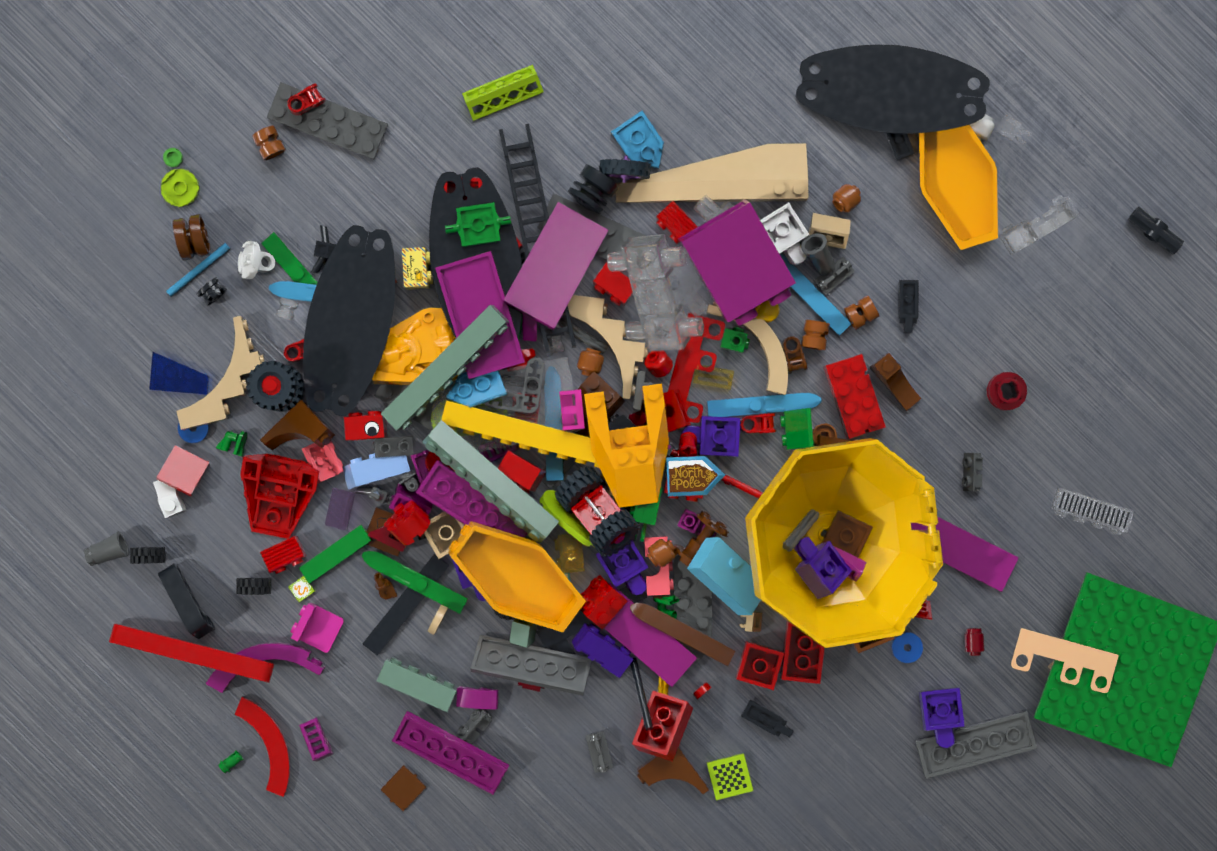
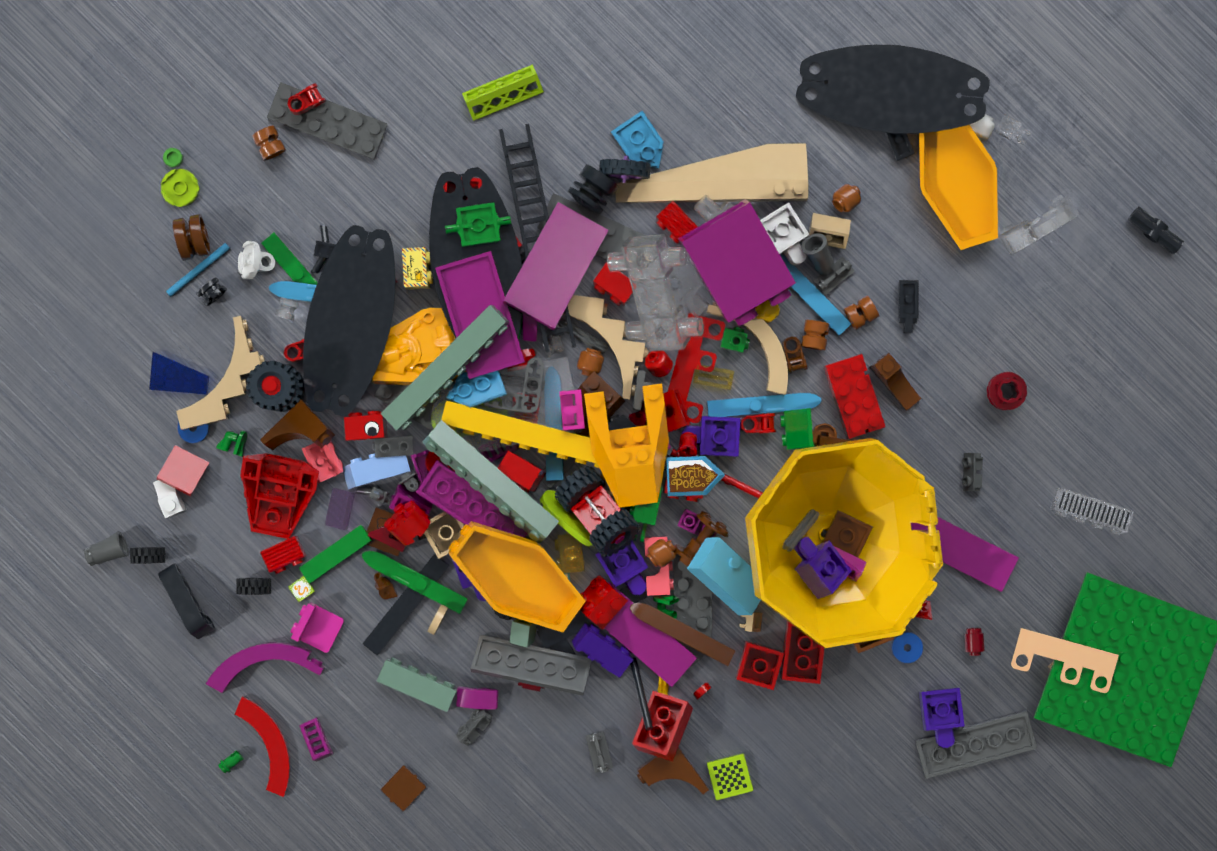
(191, 653): red beam -> none
(450, 752): magenta tile -> none
(766, 719): black hinge -> none

